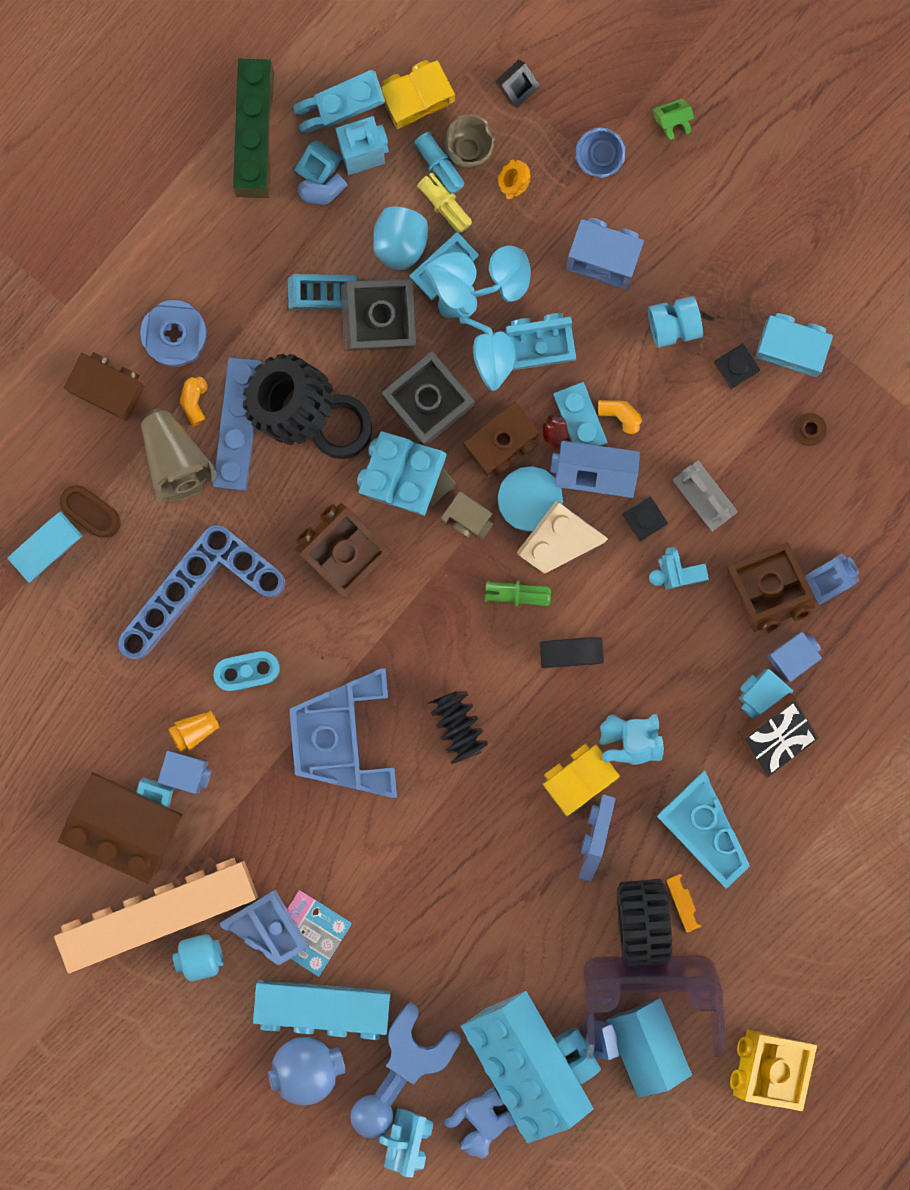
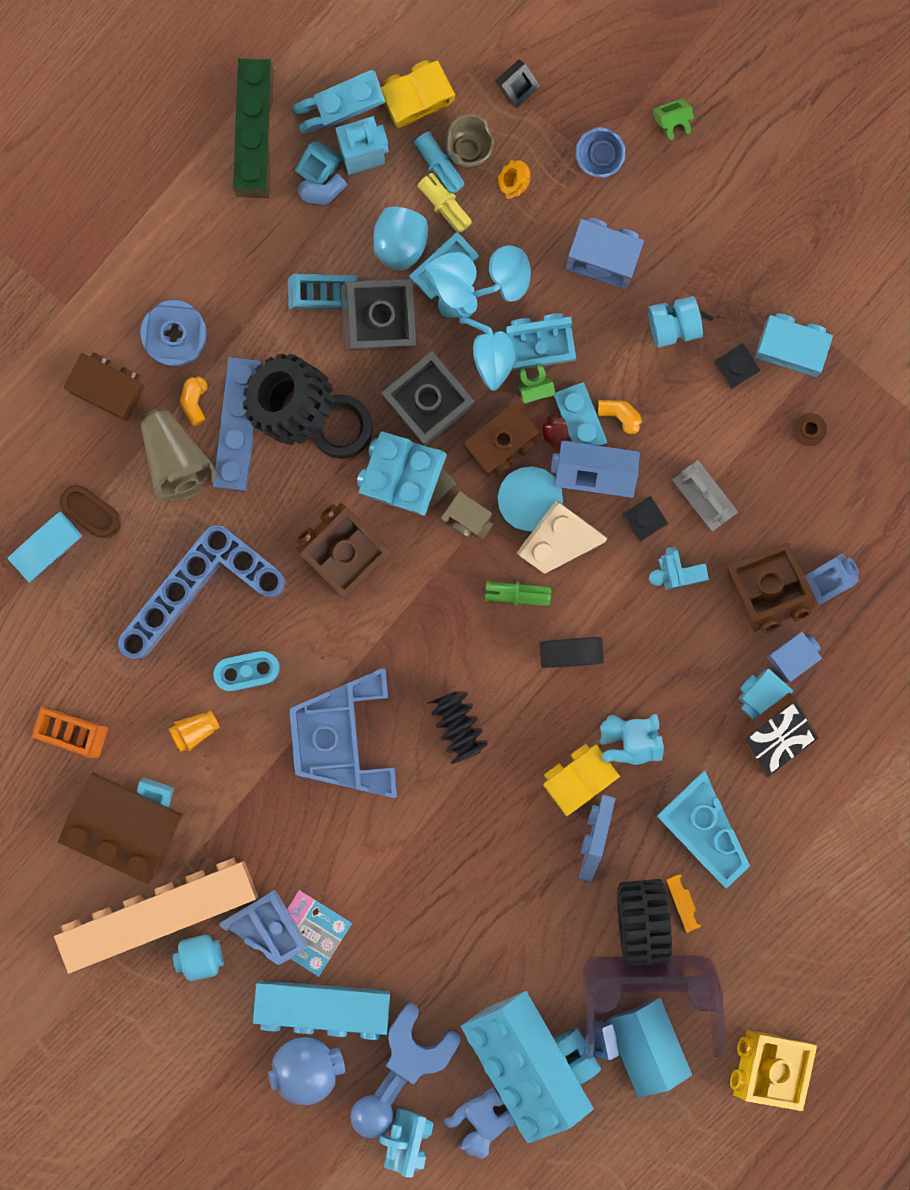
(95, 731): none -> orange slope
(184, 772): medium blue brick -> none
(535, 388): none -> bright green tile

